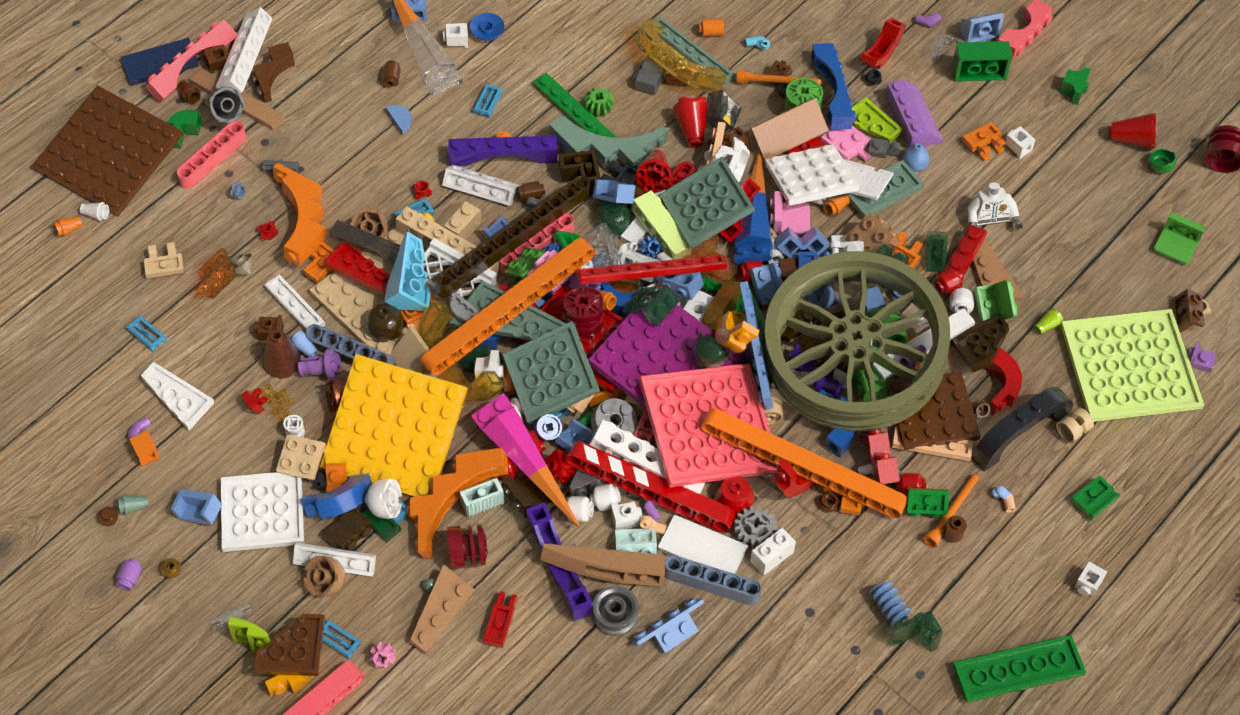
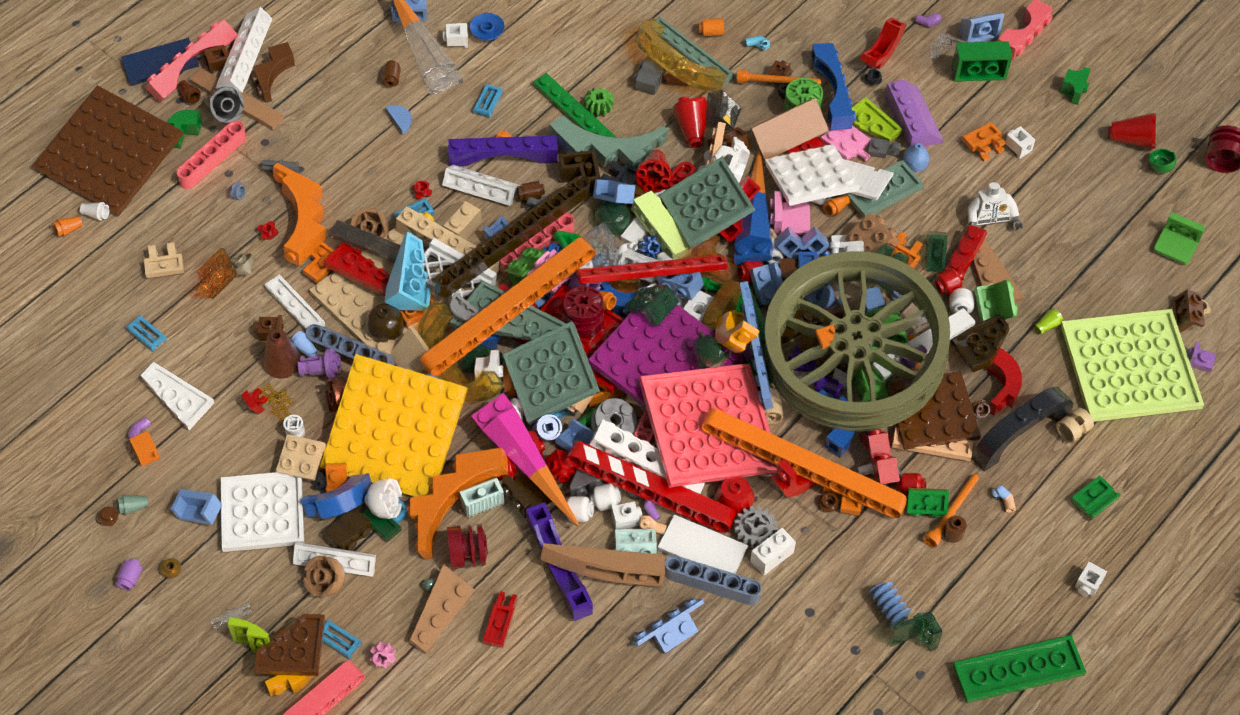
(612, 622): flat silver wheel -> none
(825, 335): none -> orange tile

